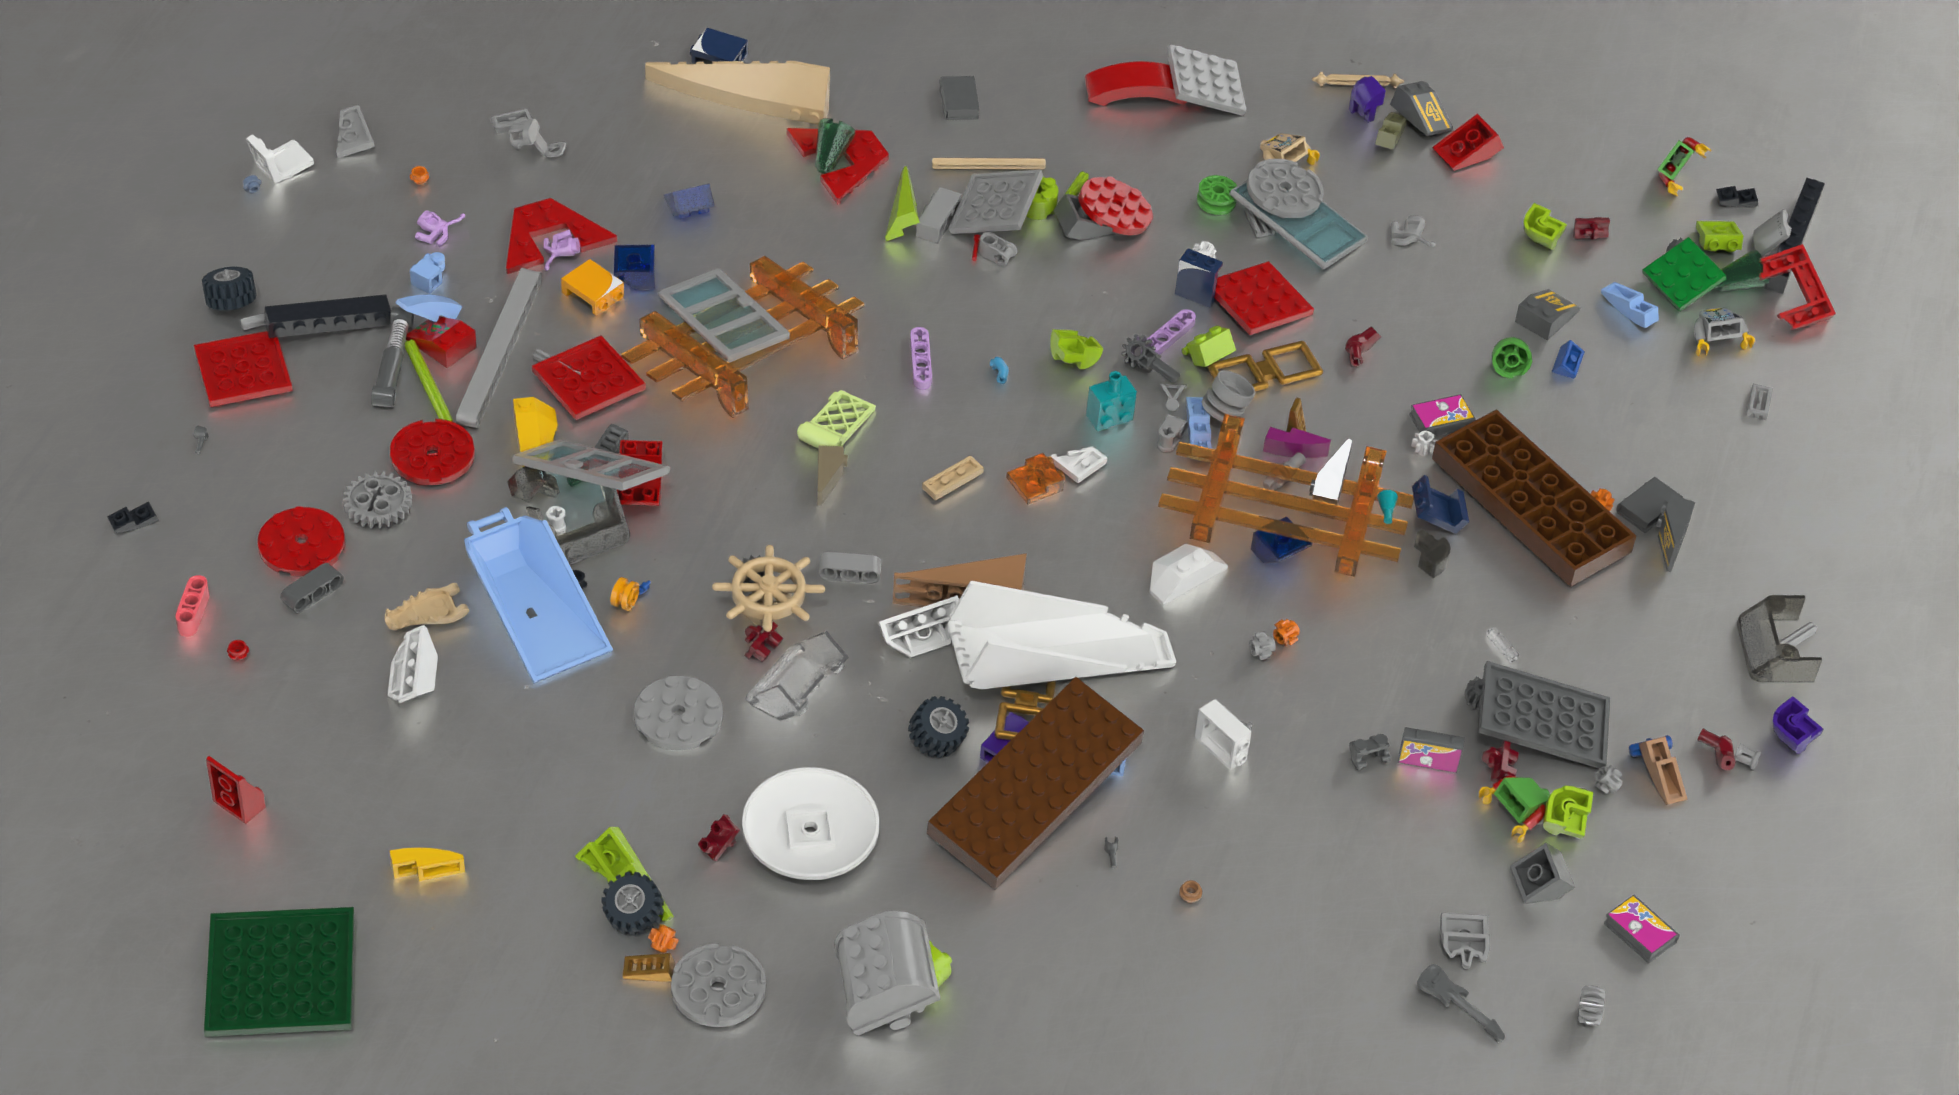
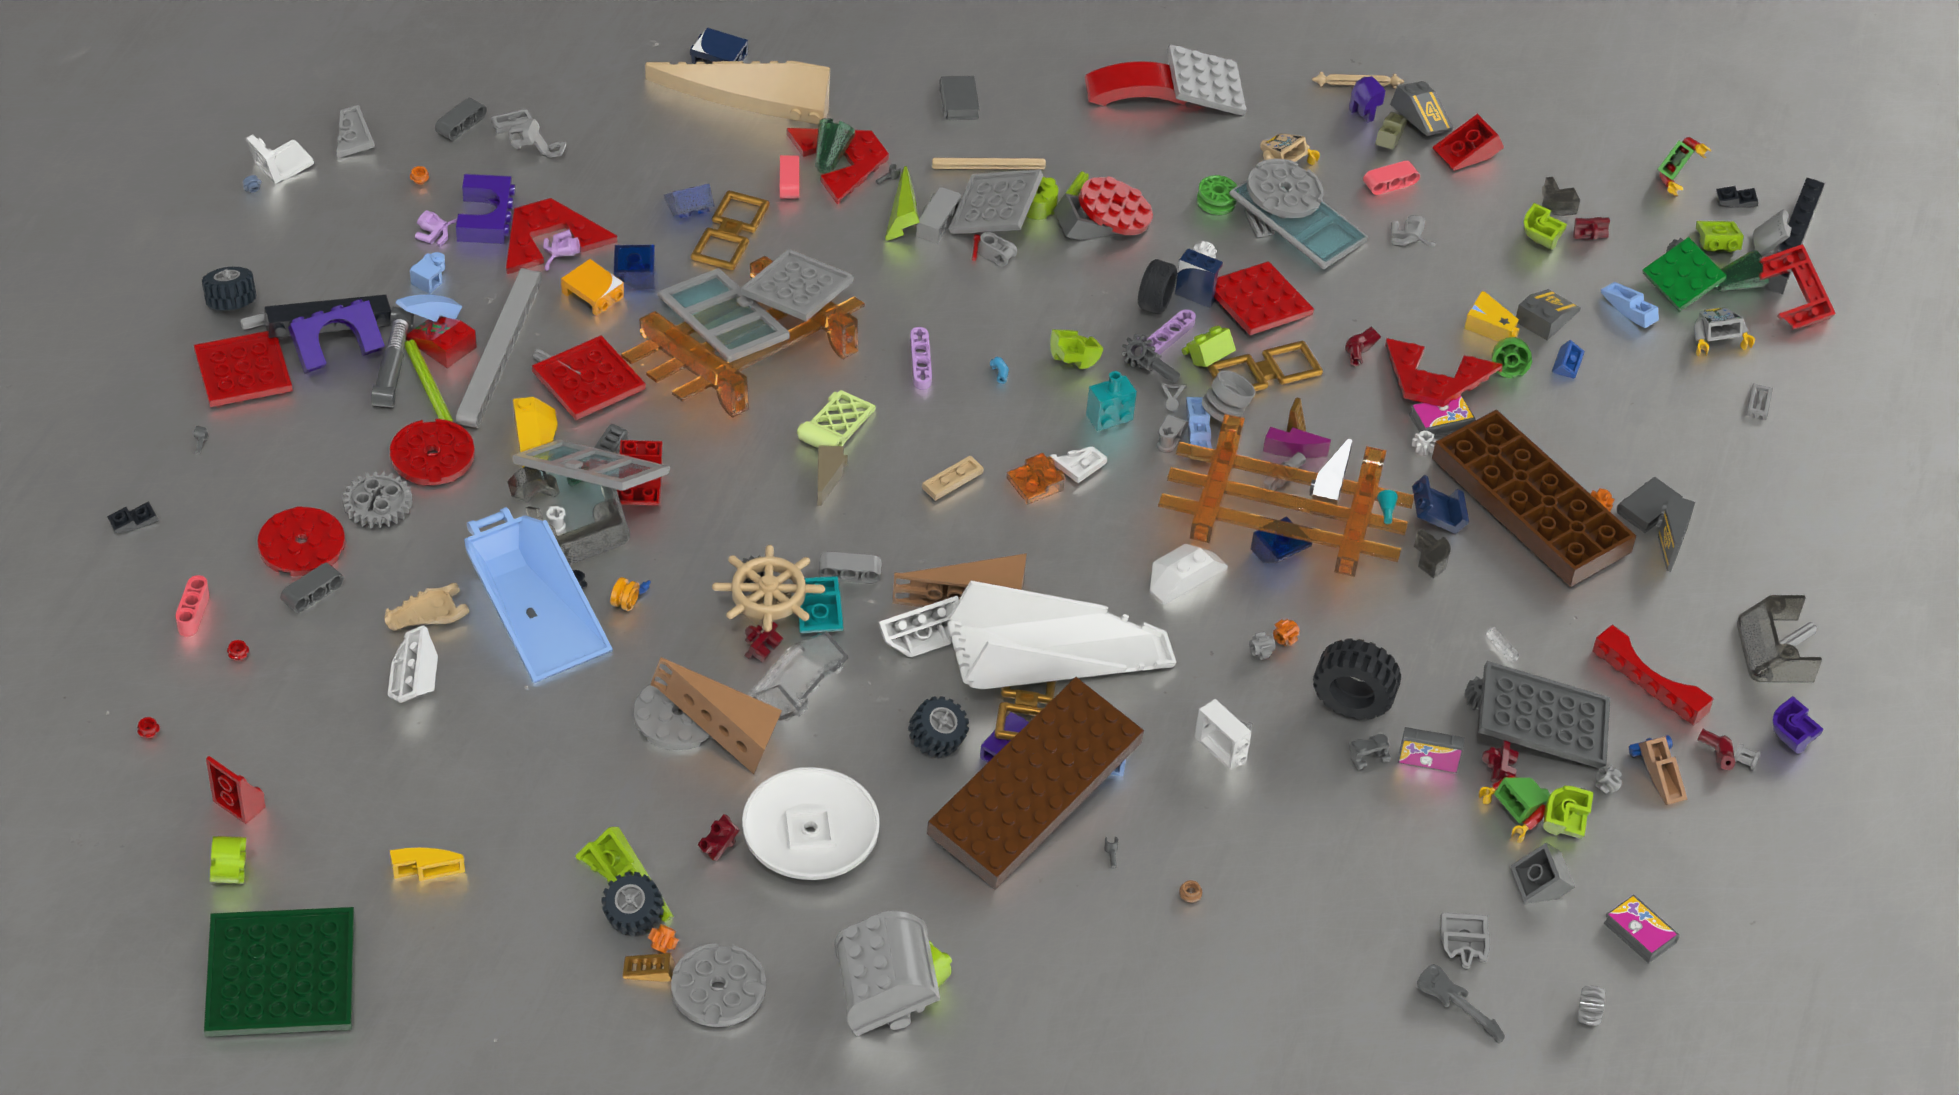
(148, 727): none -> red plate
(228, 859): none -> lime brick
(357, 317): none -> dark purple arch
(460, 119): none -> dark grey beam
(492, 226): none -> dark purple arch
(728, 716): none -> medium nougat piece
(730, 230): none -> pearl gold bar
(789, 176): none -> coral beam
(797, 285): none -> light grey plate
(823, 608): none -> teal slope
(893, 174): none -> dark grey hand
(1157, 286): none -> black tyre
(1361, 661): none -> black tyre
(1391, 177): none -> coral beam
(1432, 387): none -> red wing
(1491, 319): none -> yellow slope
(1559, 201): none -> clear smoke brick
(1685, 700): none -> red arch

